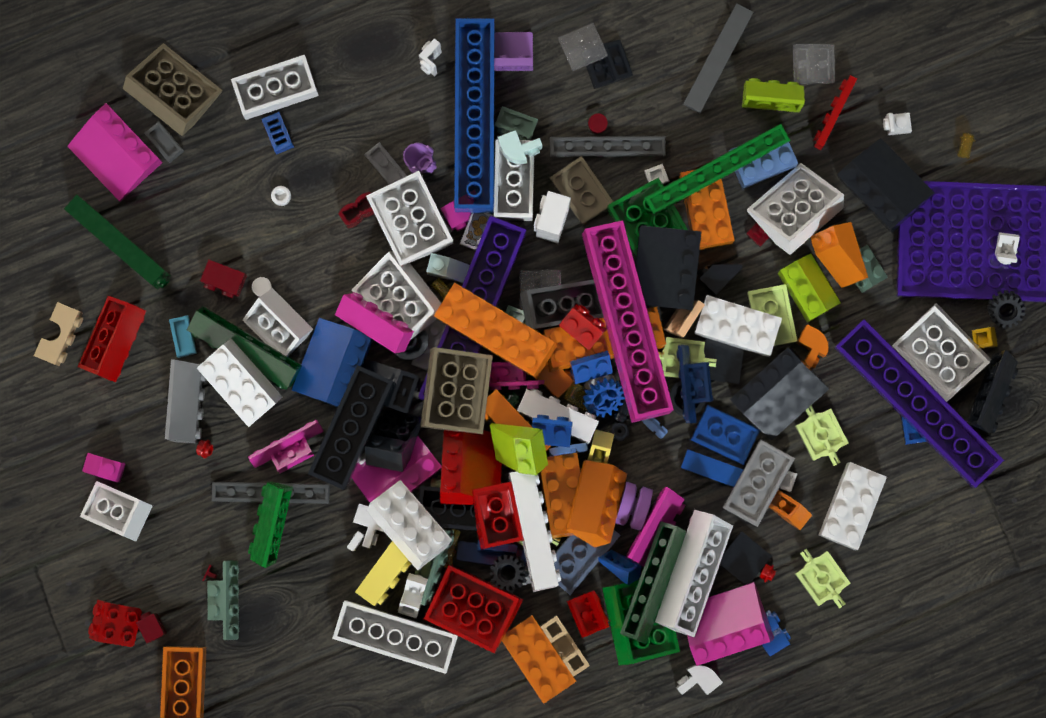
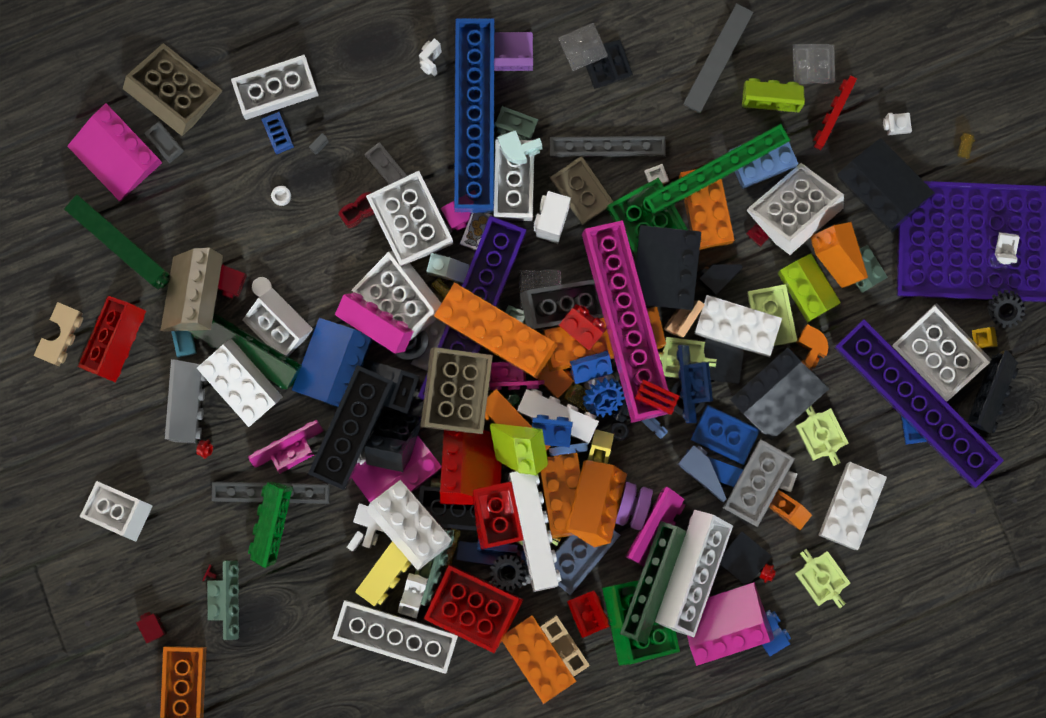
(103, 467): dark pink slope -> none
(114, 623): red bracket -> none
(192, 290): none -> dark tan slope
(319, 144): none -> dark grey tile
(419, 158): medium lavender hair -> none
(597, 123): dark red tile -> none
(622, 567): blue slope -> none
(675, 397): none -> red tile
(700, 468): none -> sand blue slope
(703, 676): white brick -> none

